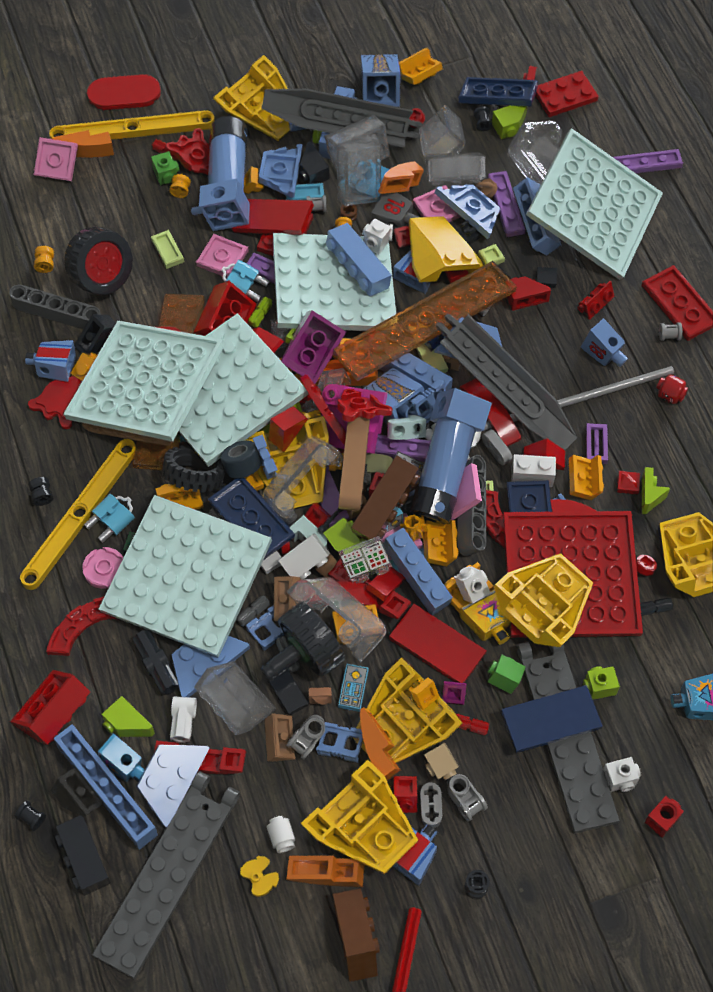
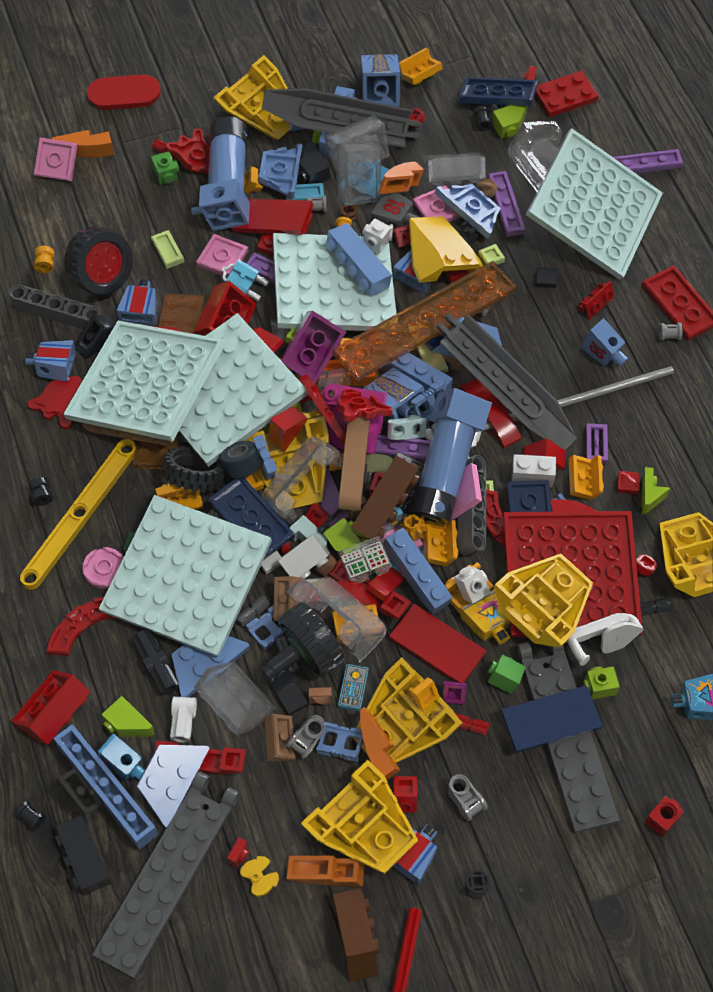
(83, 365): light orange bracket -> none
(111, 514): medium azure piece -> none
(139, 304): none -> medium blue torso
(145, 125): yellow beam -> none
(180, 186): light orange wheel -> none
(238, 853): none -> red plate
(262, 309): lime piece -> none
(281, 834): white brick -> none
(436, 804): light grey beam -> none
(441, 762): tan brick -> none
(442, 134): clear slope -> none
(497, 447): light grey beam -> none
(528, 293): red slope -> none
(540, 238): medium blue brick -> none
(616, 633): none -> white piece
(622, 774): white brick -> none
(672, 389): red head -> none

